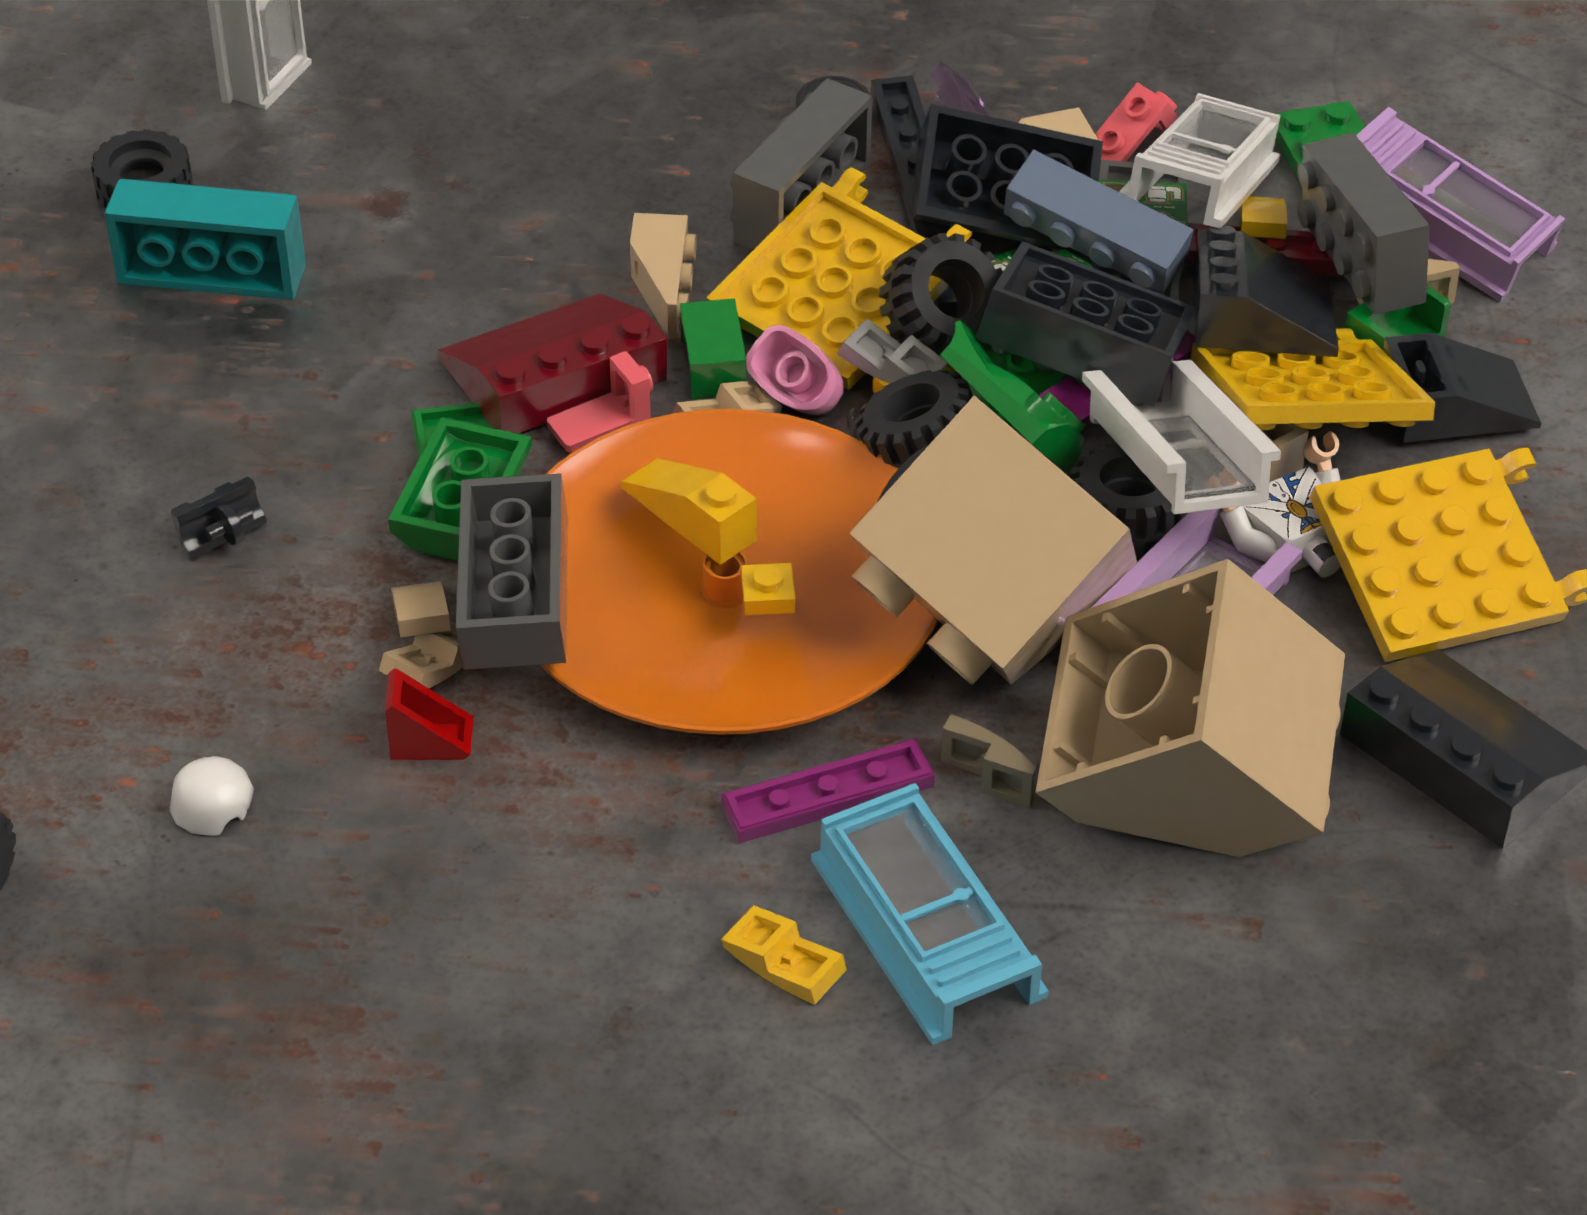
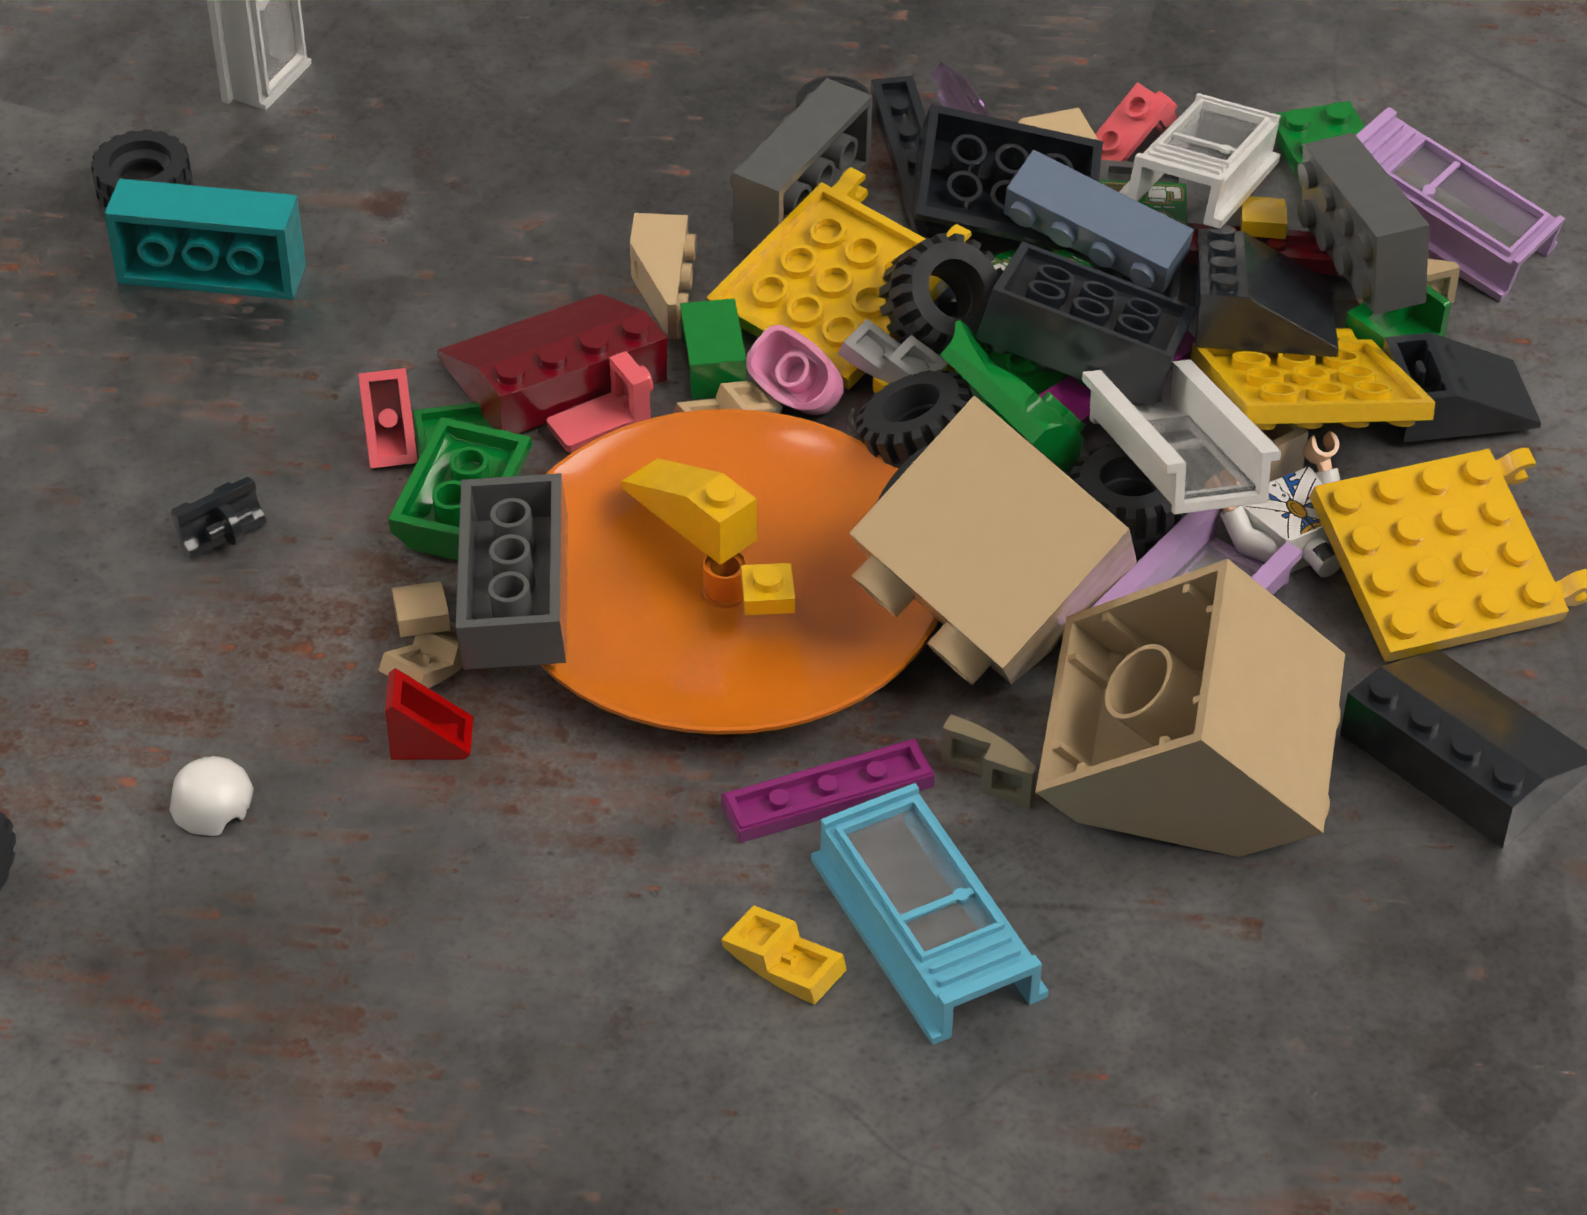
(387, 418): none -> coral slope

